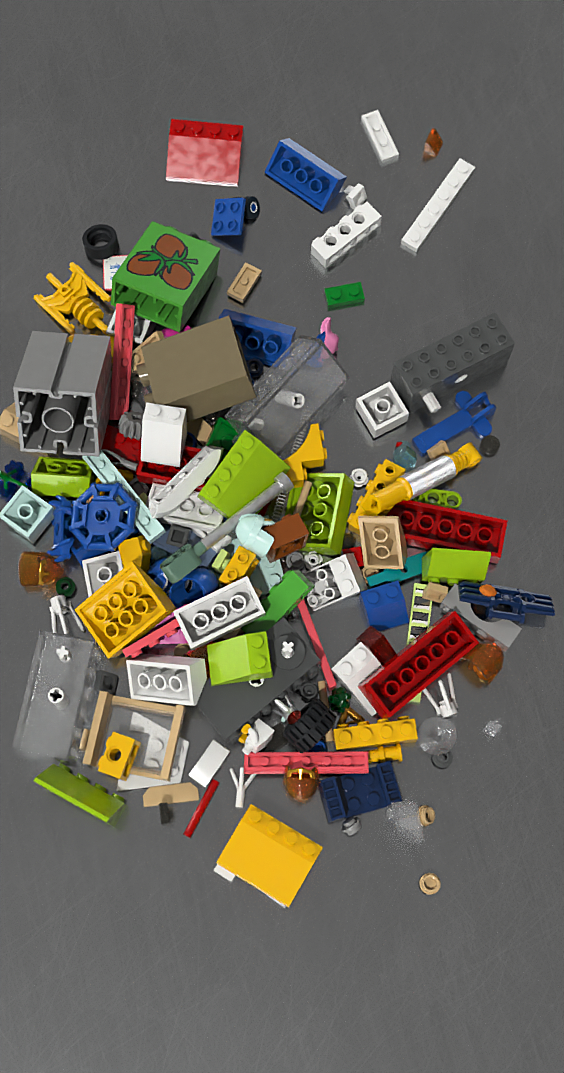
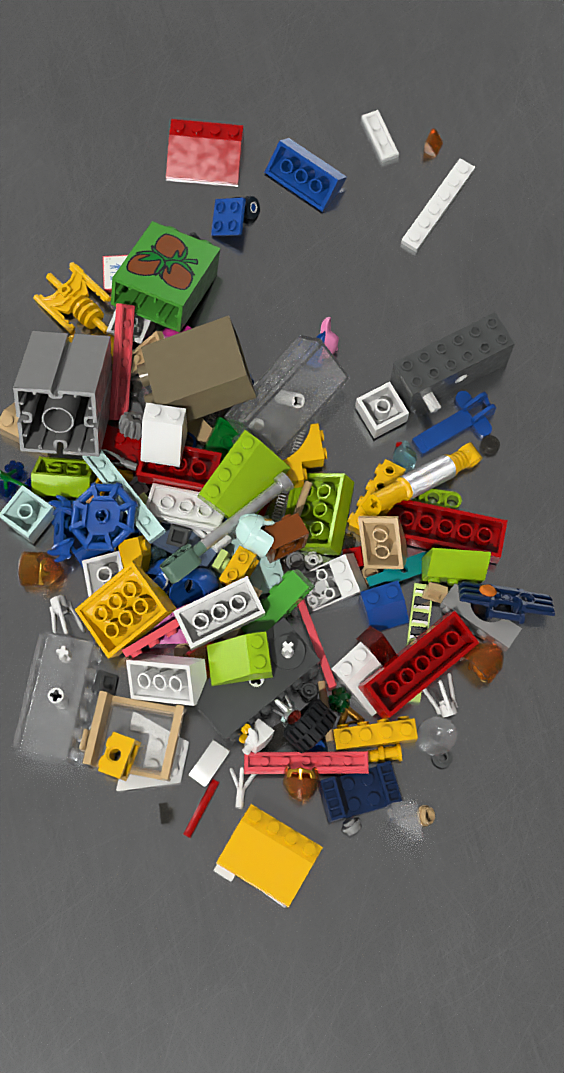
(69, 591): dark green plate -> none
(82, 794): lime slope -> none
(100, 231): black tyre -> none
(171, 794): tan piece -> none
(185, 482): white brick -> none
(244, 282): tan plate -> none
(255, 362): dark blue plate -> none
(261, 337): blue slope -> none
(344, 295): green plate -> none
(356, 195): white tile -> none
(356, 232): white brick -> none
(359, 473): white plate -> none
(429, 883): tan plate -> none
(438, 450): tan plate -> none
(493, 727): clear plate -> none

